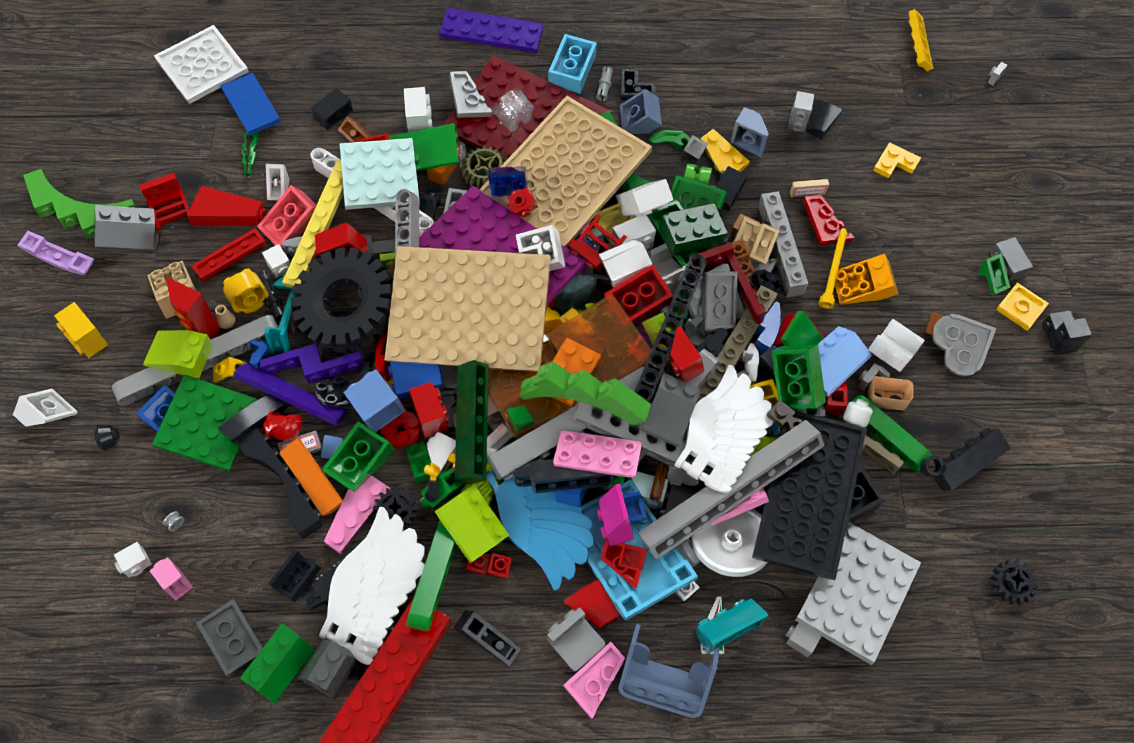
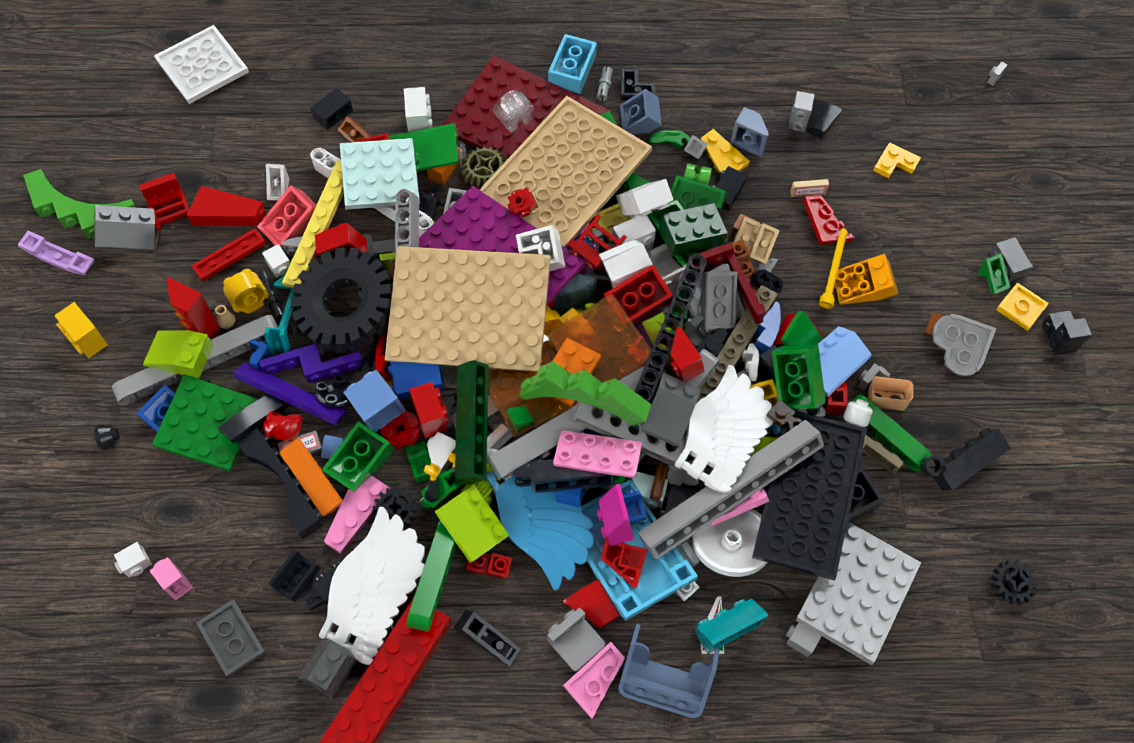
(42, 408): white slope -> none
(173, 521): light grey bush -> none
(175, 271): tan slope -> none
(225, 368): yellow bracket -> none
(248, 152): green sword -> none
(250, 104): blue tile -> none
(277, 663): green slope -> none
(466, 97): wing -> none
(491, 30): dark purple plate -> none
(507, 179): clear blue slope -> none
(784, 248): light grey brick -> none
(896, 345): white panel -> none
(920, 38): yellow plate -> none

